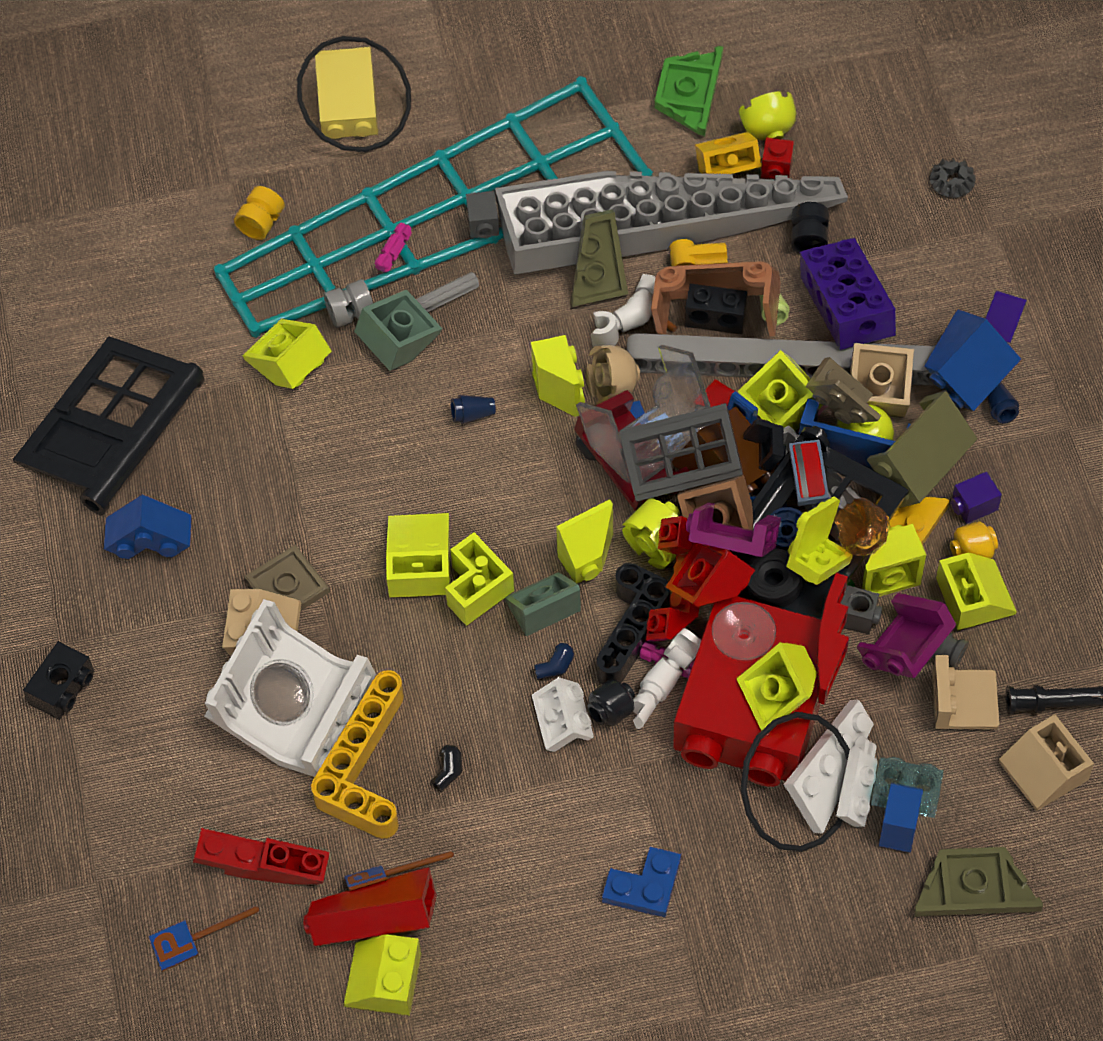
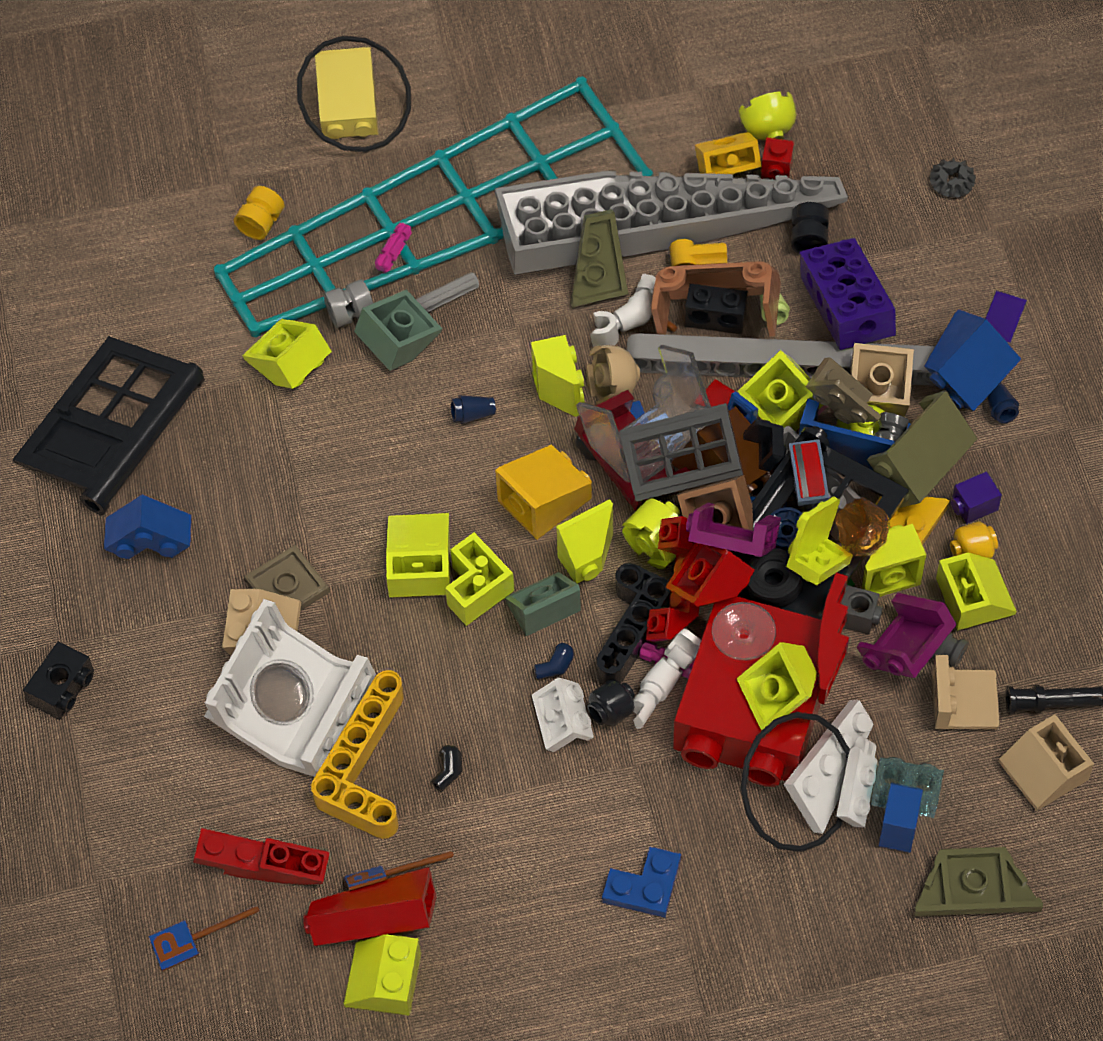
(482, 214): dark grey brick -> none
(542, 489): none -> yellow slope
(689, 88): bright green wing -> none
(891, 426): none -> dark grey wheel

